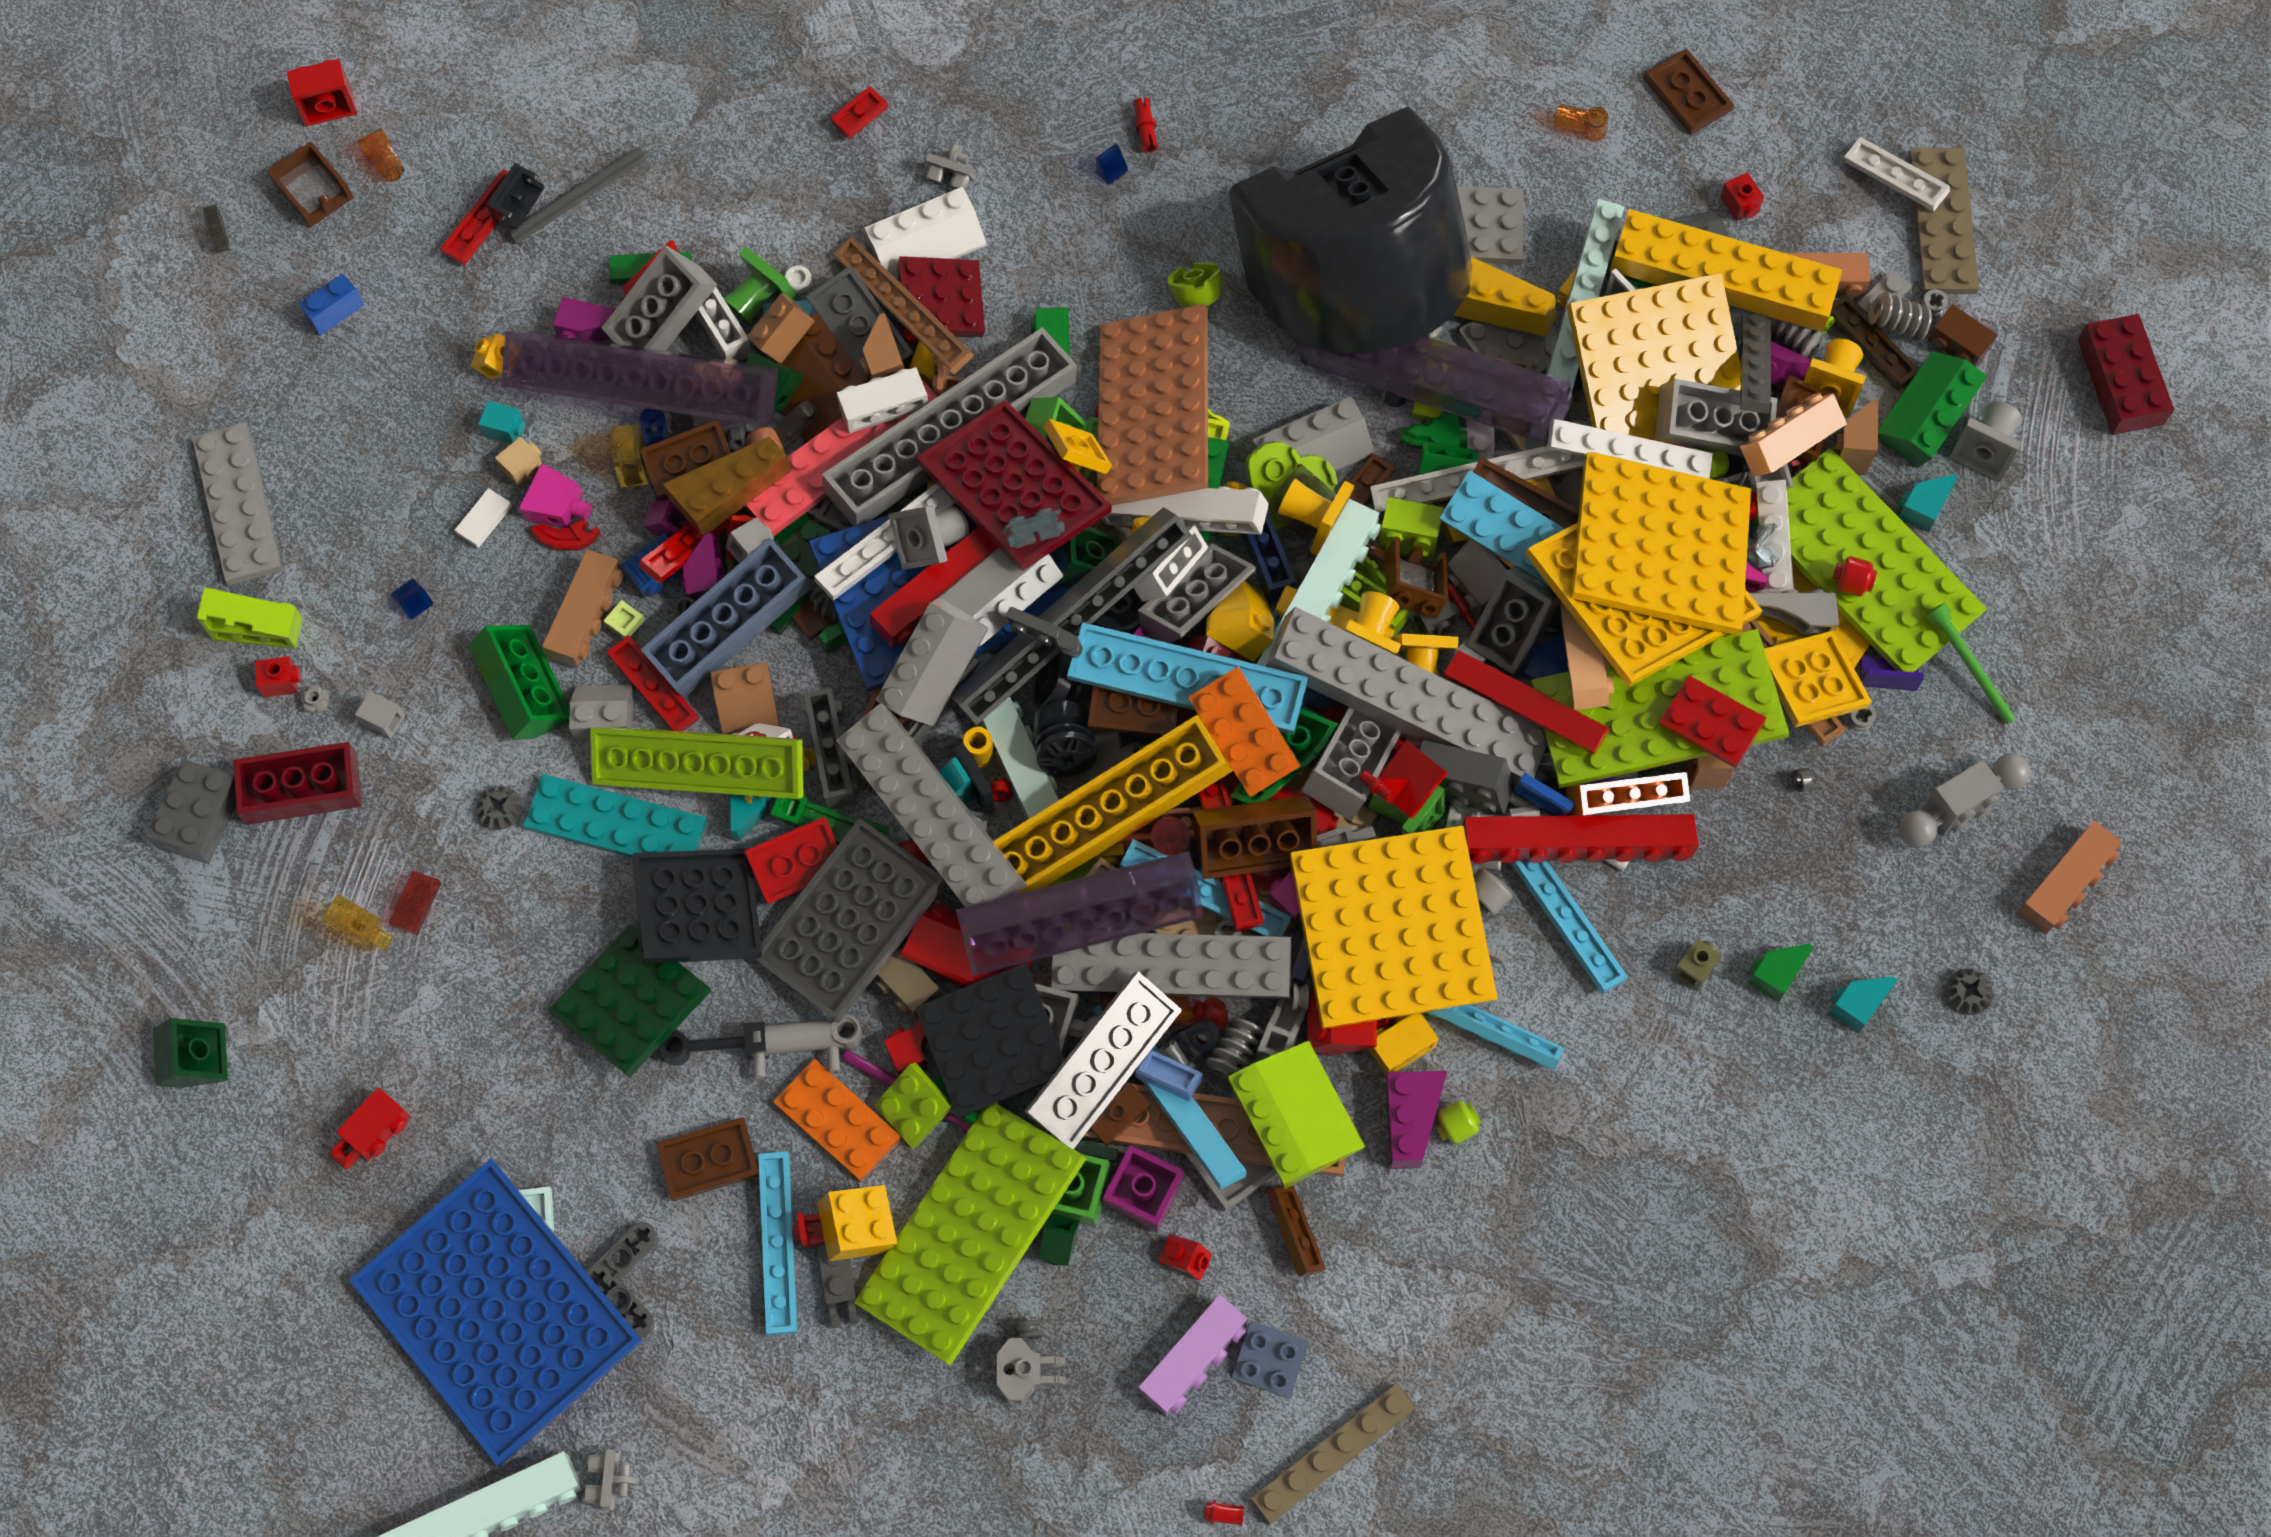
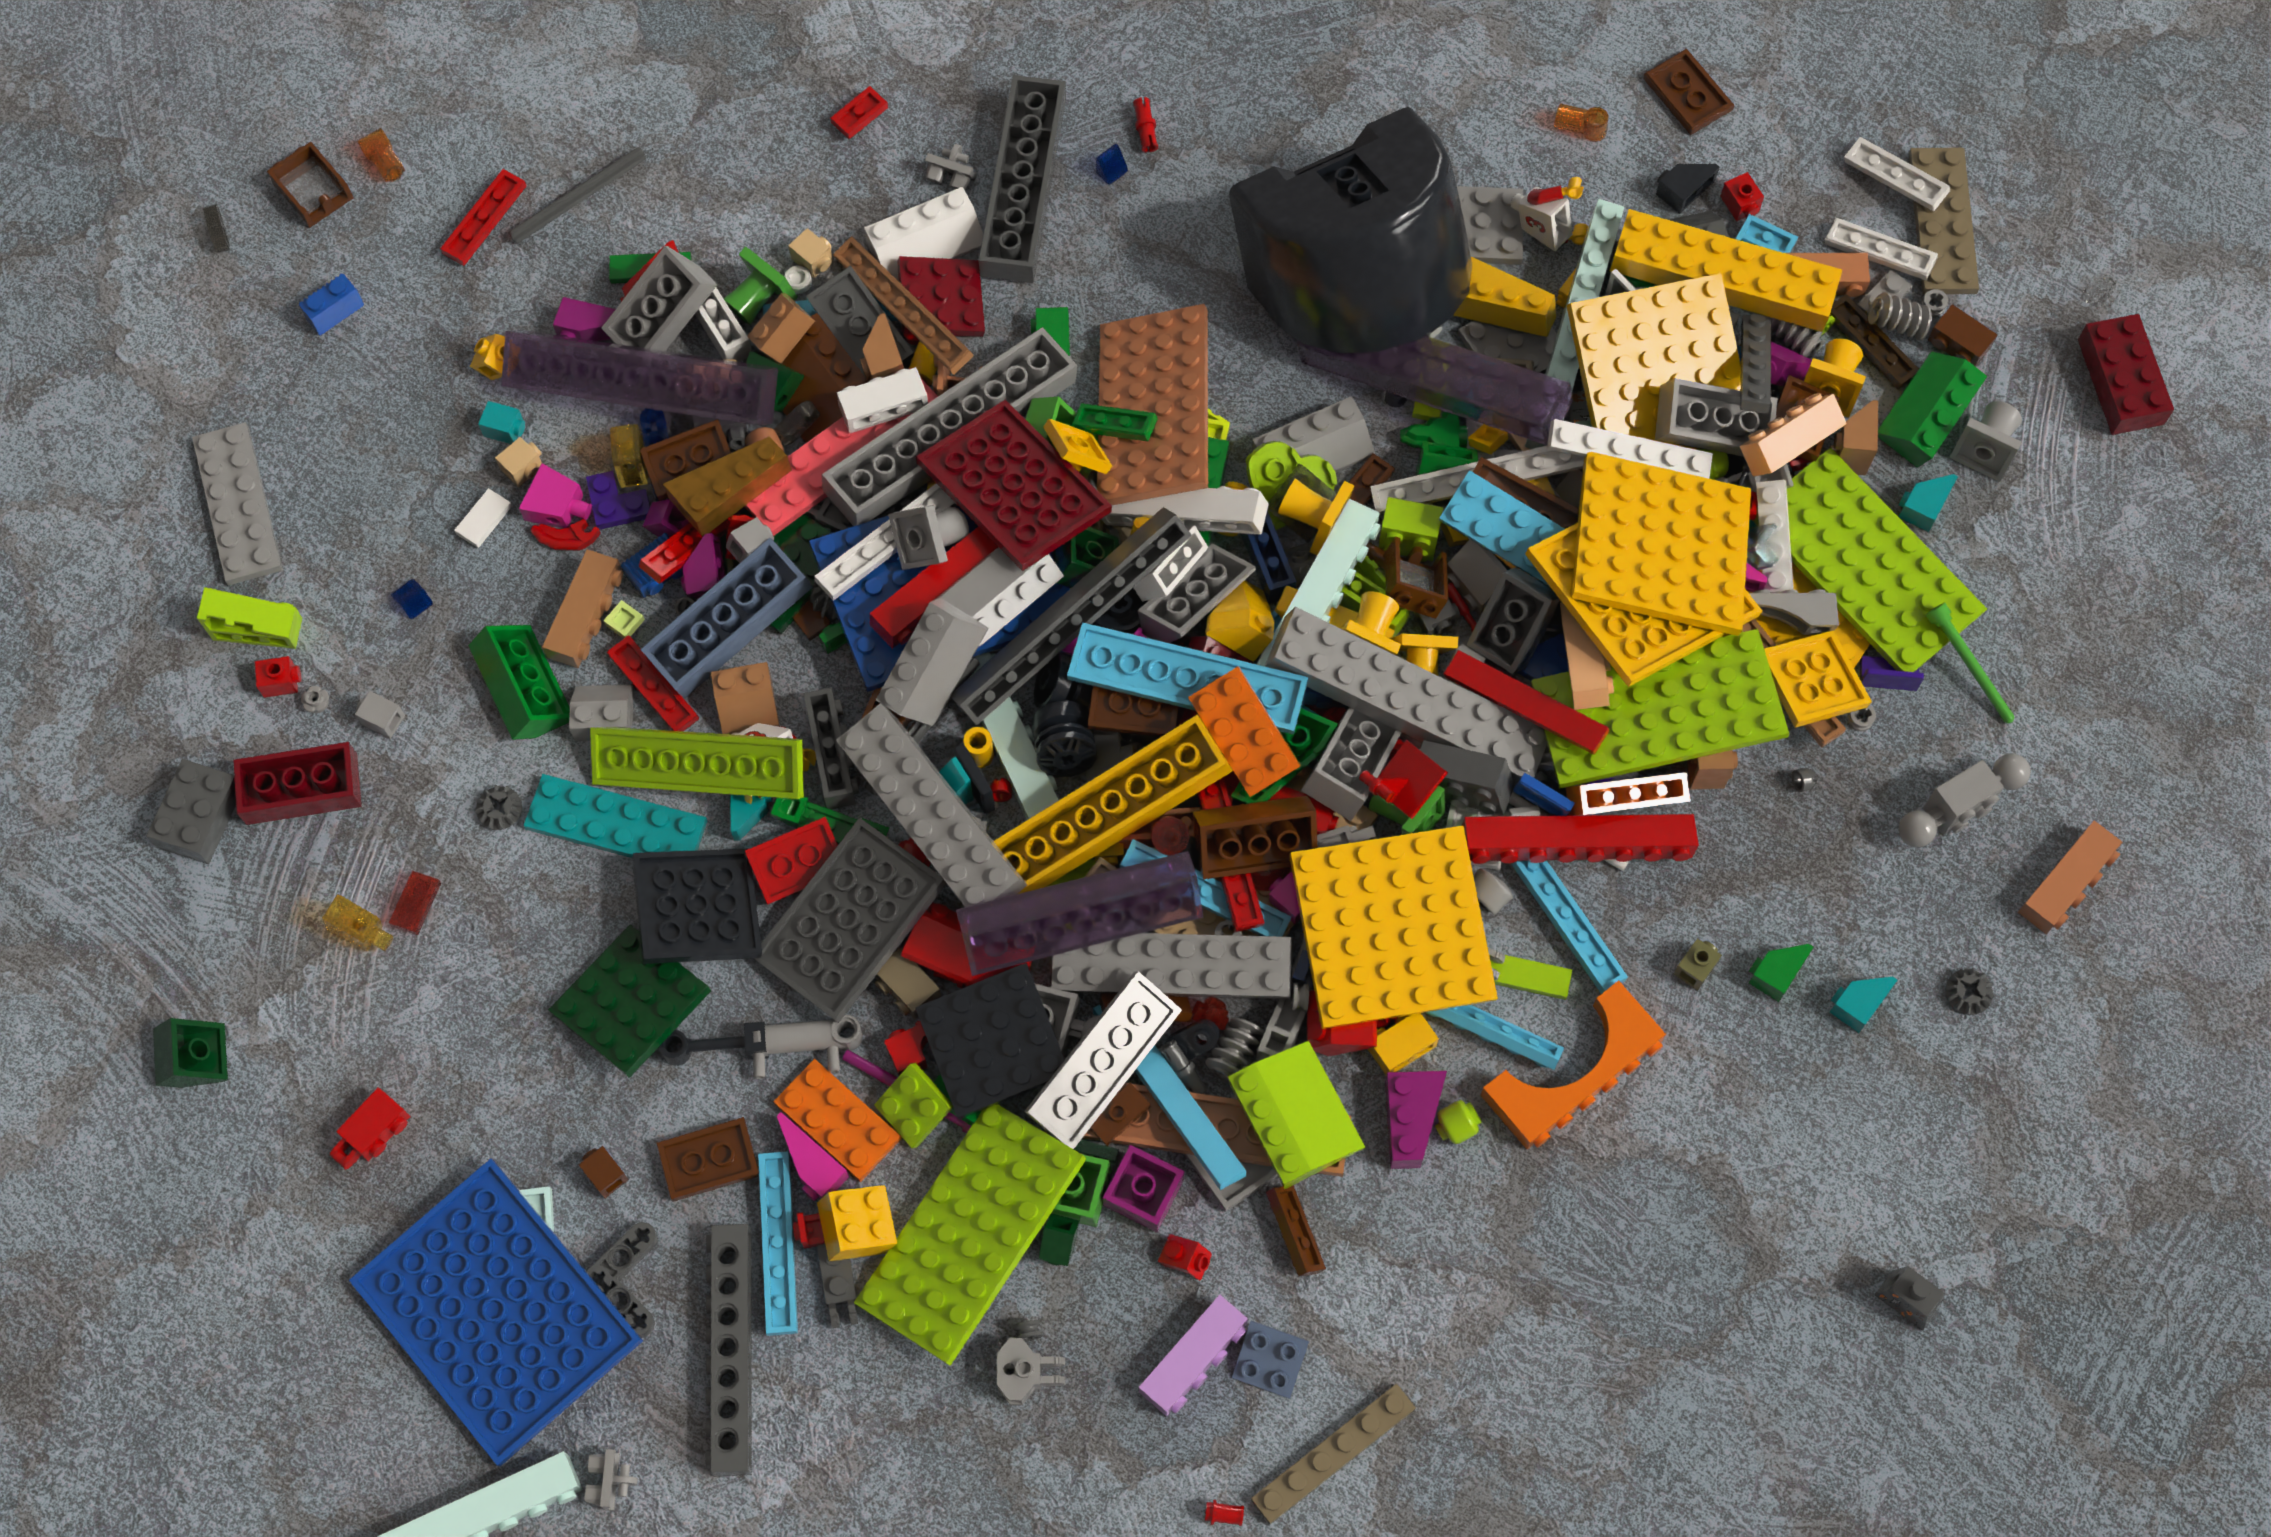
(322, 92): red brick -> none
(515, 196): black hinge -> none
(602, 1171): none -> reddish brown brick
(610, 507): none -> dark purple plate
(738, 1459): none -> dark grey brick
(811, 252): none -> tan brick
(814, 1166): none -> dark pink slope
(1022, 179): none -> dark grey brick
(1044, 522): clear light blue hinge -> none
(1044, 632): dark grey hinge -> none
(1115, 422): none -> green tile
(1169, 1075): medium blue tile -> none
(1197, 285): lime cylinder -> none
(1487, 439): none -> yellow plate
(1533, 977): none -> lime tile
(1535, 1111): none -> orange arch
(1547, 214): none -> white torso
(1685, 184): none -> black slope
(1712, 721): red plate -> none
(1766, 235): none -> medium azure wing
(1855, 576): red head -> none
(1881, 248): none -> white tile
(1911, 1296): none -> dark grey torso

